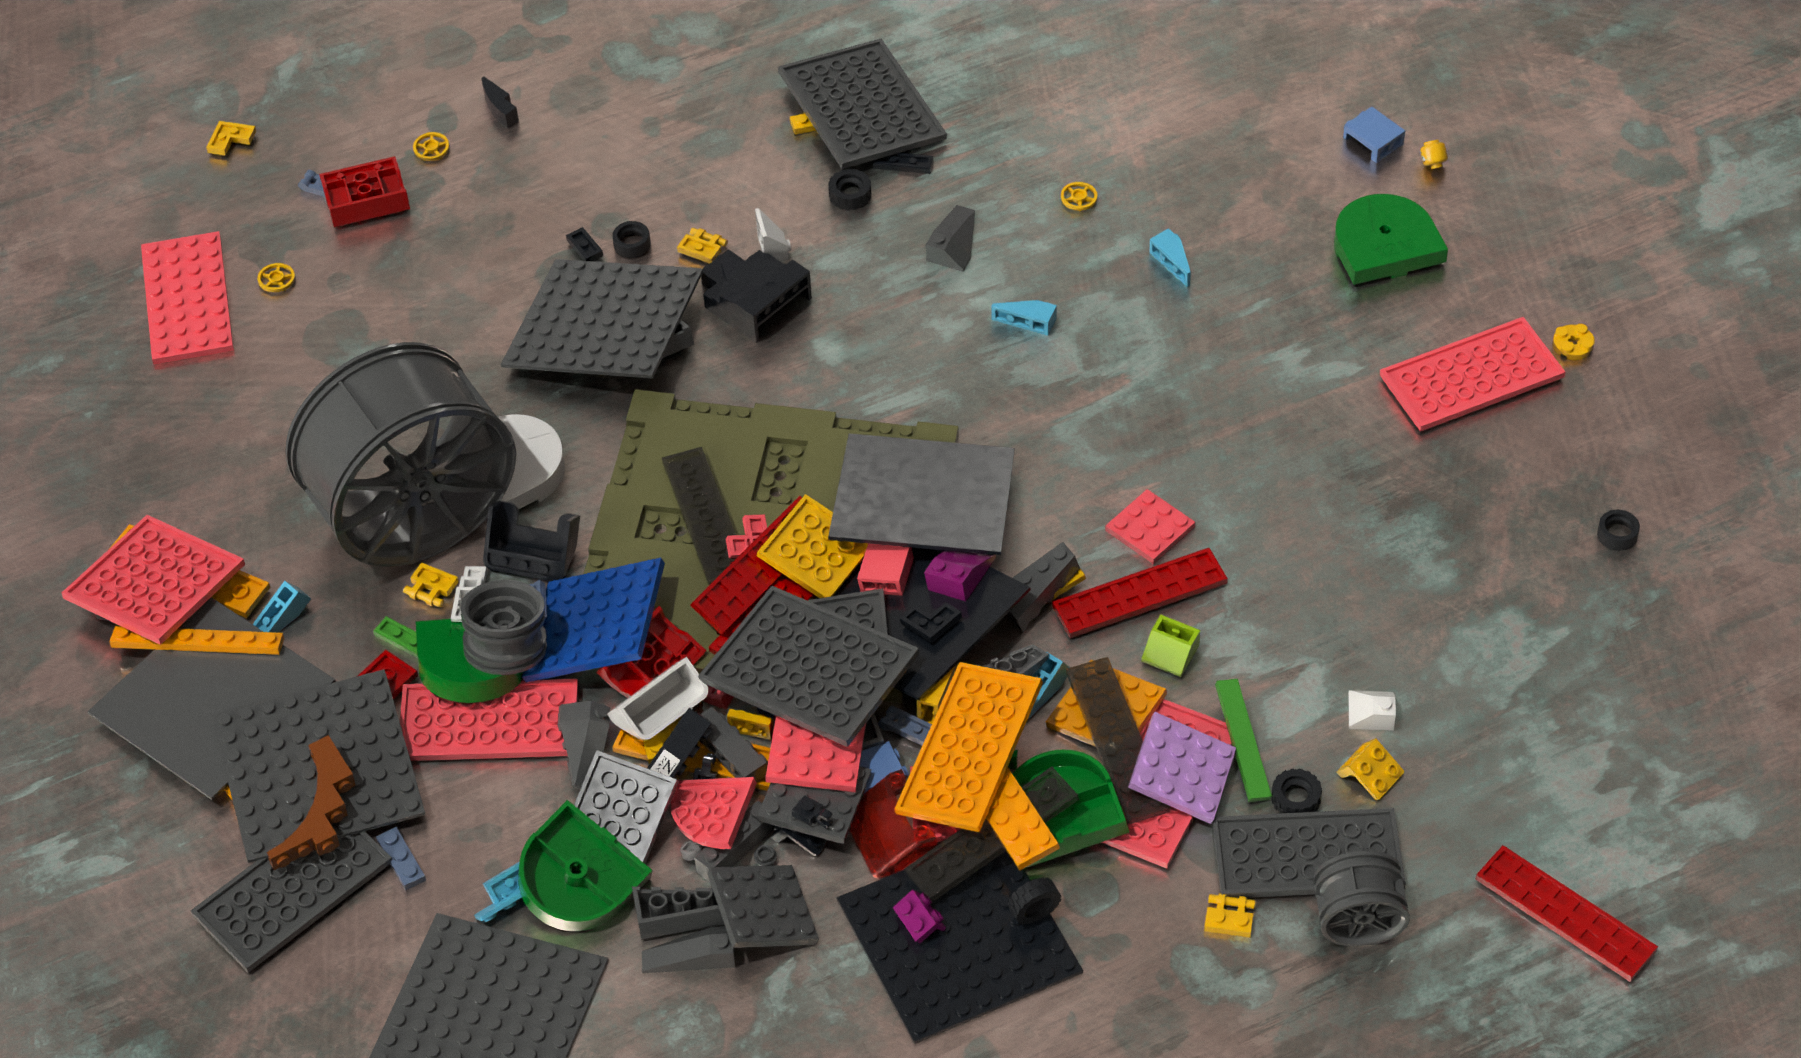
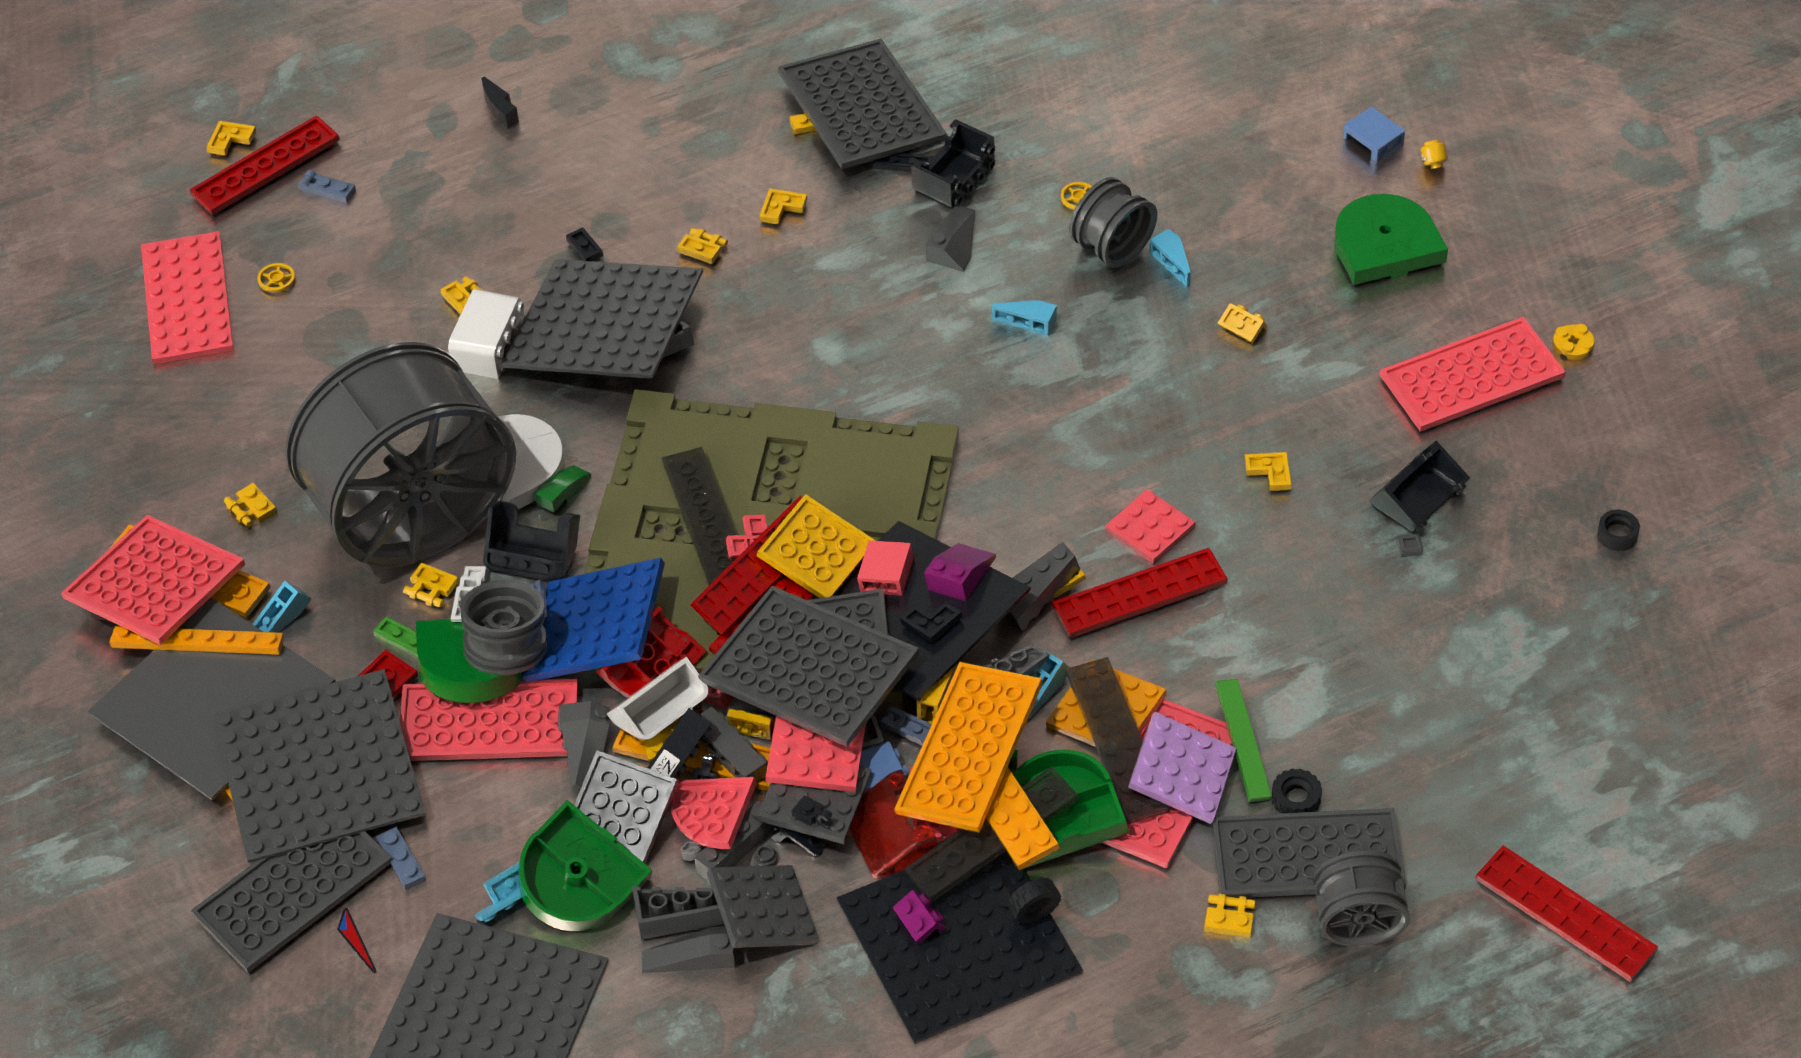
(255, 502): none -> yellow plate
(264, 165): none -> red plate
(328, 808): dark orange arch -> none
(350, 932): none -> sticker
(364, 191): red piece -> none
(431, 146): yellow wheel -> none
(457, 294): none -> yellow plate
(484, 331): none -> white windscreen
(561, 487): none -> green slope
(631, 228): black tyre -> none
(752, 289): black panel -> none
(771, 237): white slope -> none
(780, 201): none -> yellow plate
(845, 178): black tyre -> none
(923, 494): baseplate -> none
(956, 166): none -> black windscreen
(1113, 222): none -> dark grey wheel
(1171, 645): lime slope -> none
(1242, 323): none -> yellow bracket
(1270, 464): none -> yellow plate
(1372, 710): white slope -> none
(1372, 768): yellow bracket -> none
(1409, 545): none -> dark grey tile
(1421, 487): none -> black windscreen

